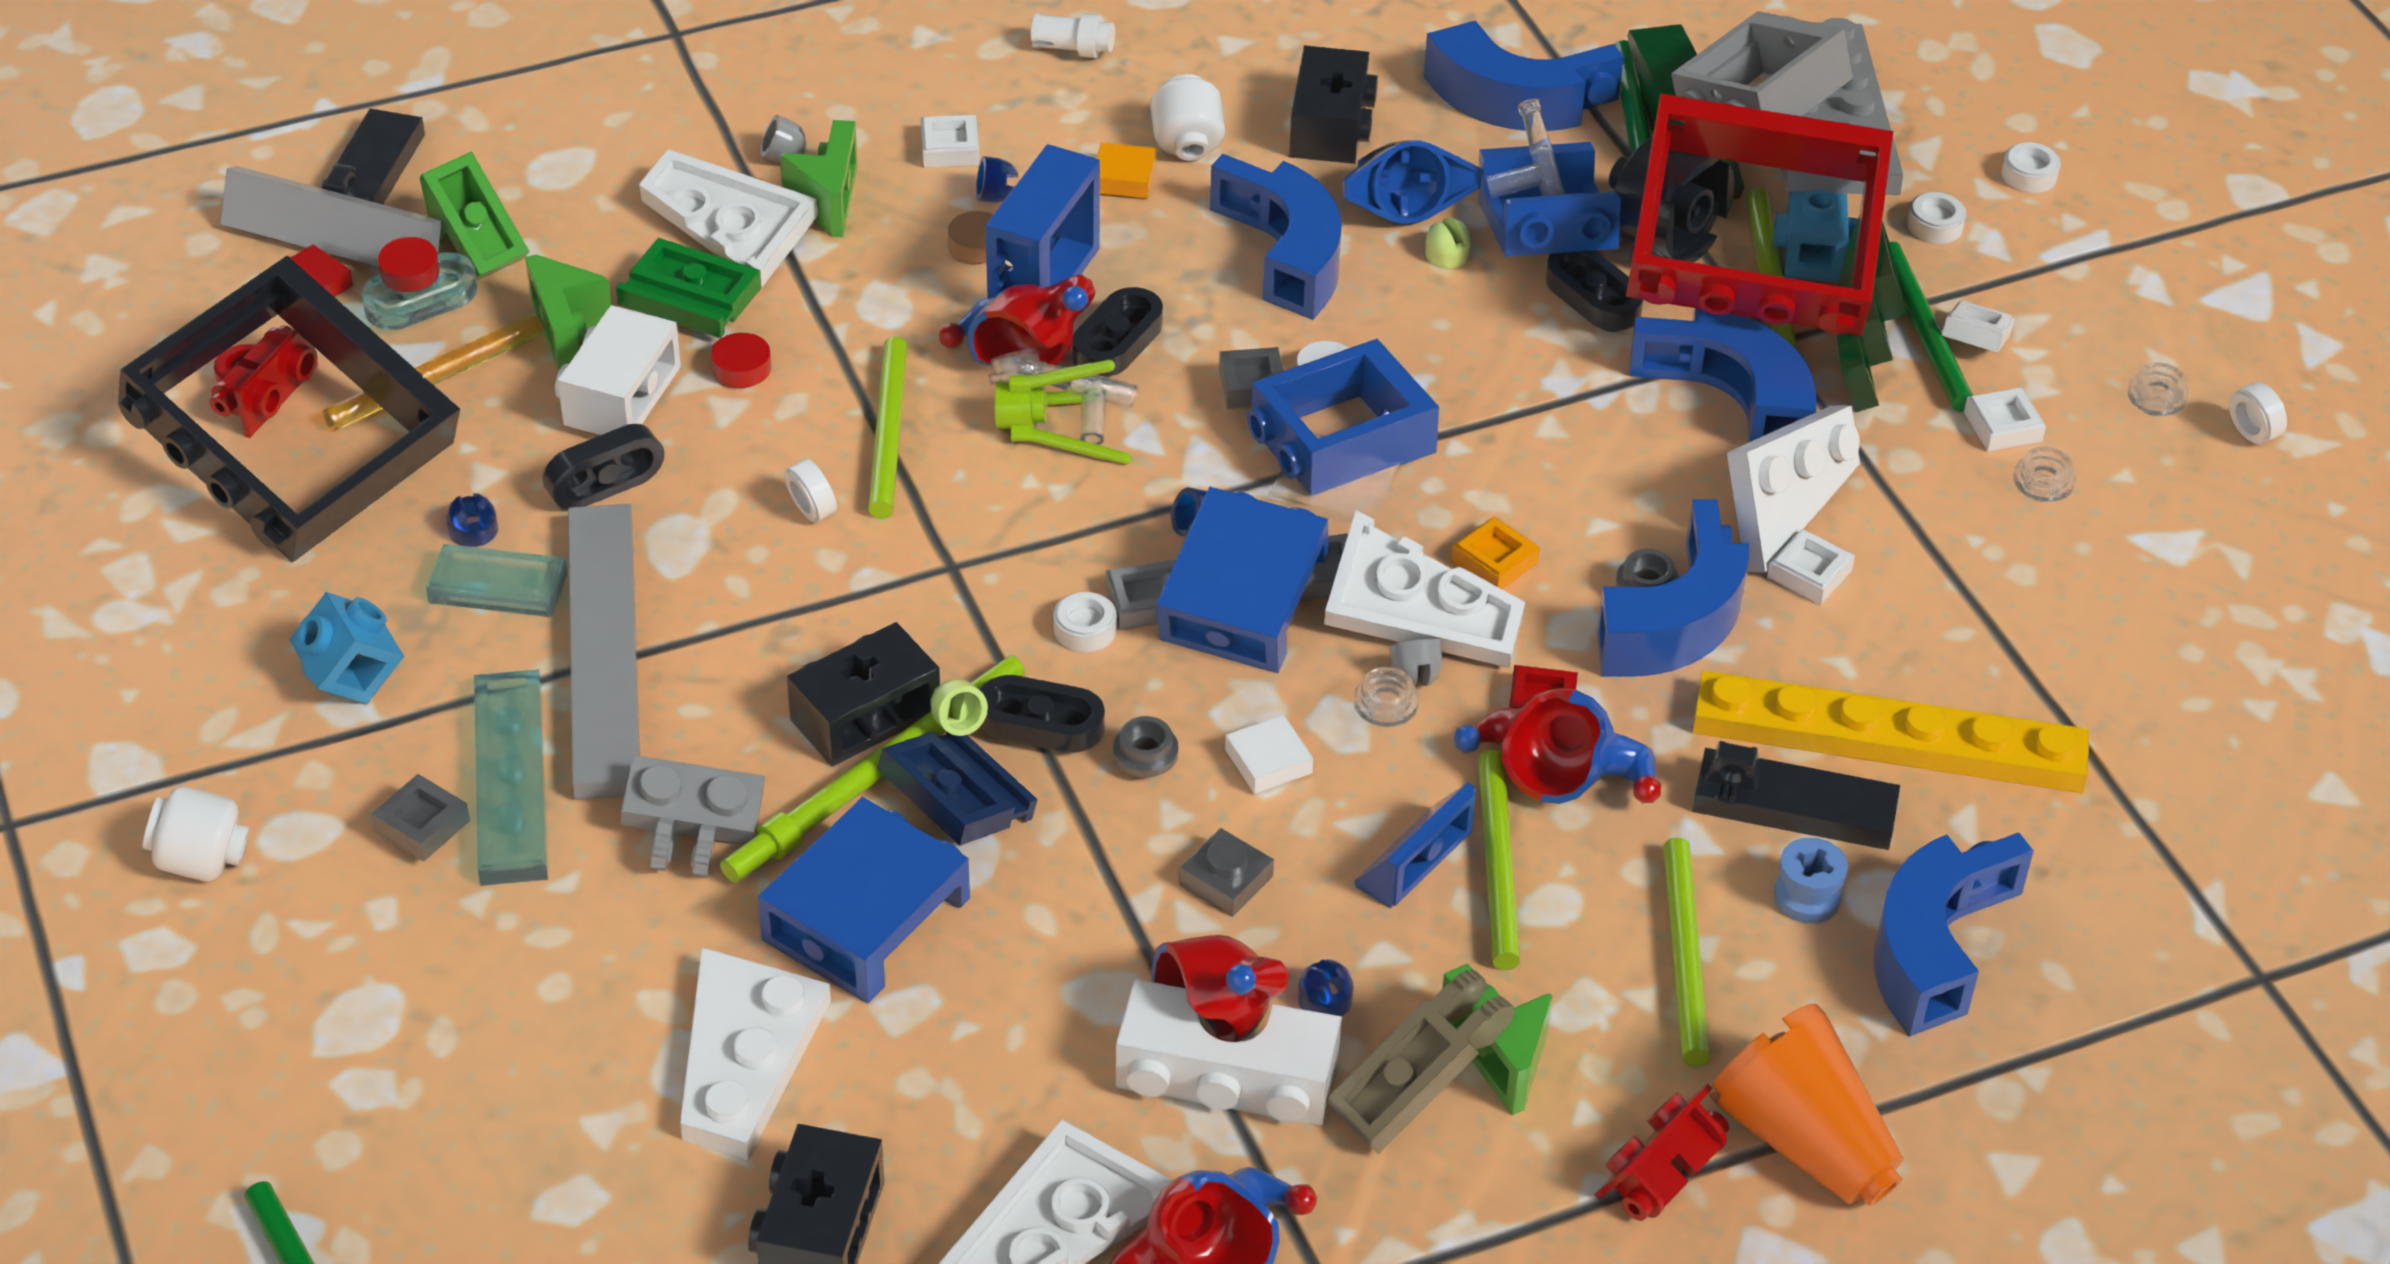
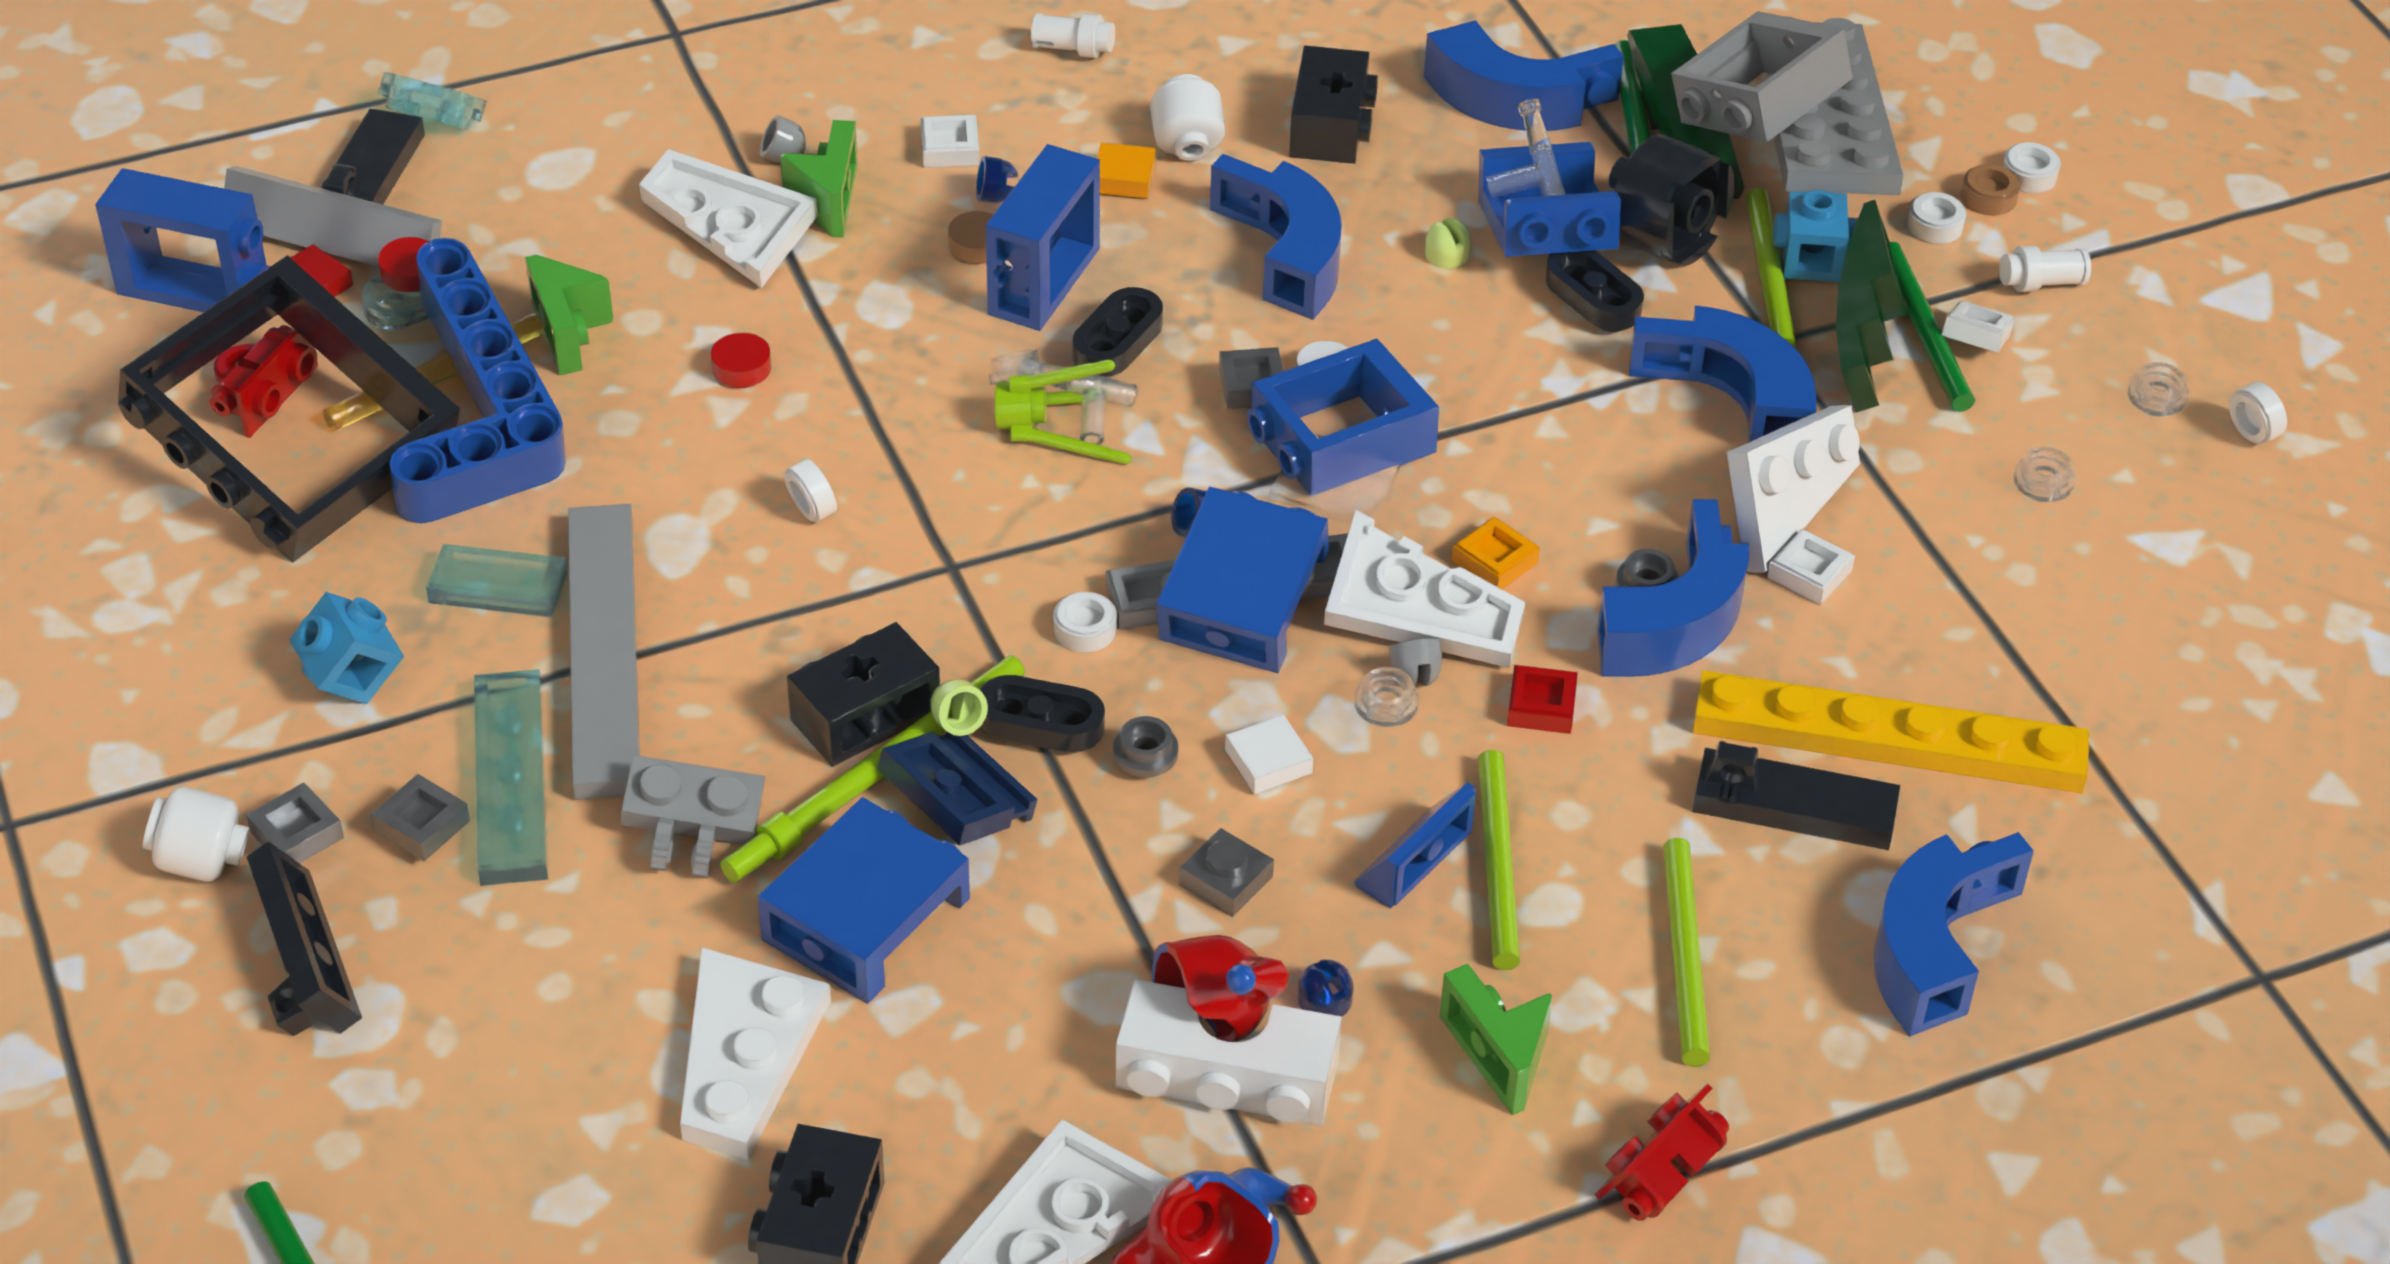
(145, 201): none -> blue window
(296, 823): none -> flat silver plate
(317, 978): none -> black hinge
(410, 95): none -> clear light blue plate
(472, 215): bright green slope -> none
(474, 533): clear blue hinge -> none
(521, 428): none -> blue beam
(603, 466): black plate -> none
(618, 371): white brick -> none
(689, 287): green plate -> none
(888, 428): lime bar -> none
(1023, 320): red piece -> none
(1410, 181): blue hat -> none
(1419, 1059): dark tan hinge -> none
(1562, 747): red piece -> none
(1775, 142): red window -> none
(1812, 1107): orange cone -> none
(1816, 896): medium blue wheel -> none
(1990, 189): none -> medium nougat tile
(2004, 419): white tile -> none
(2031, 268): none -> white animal

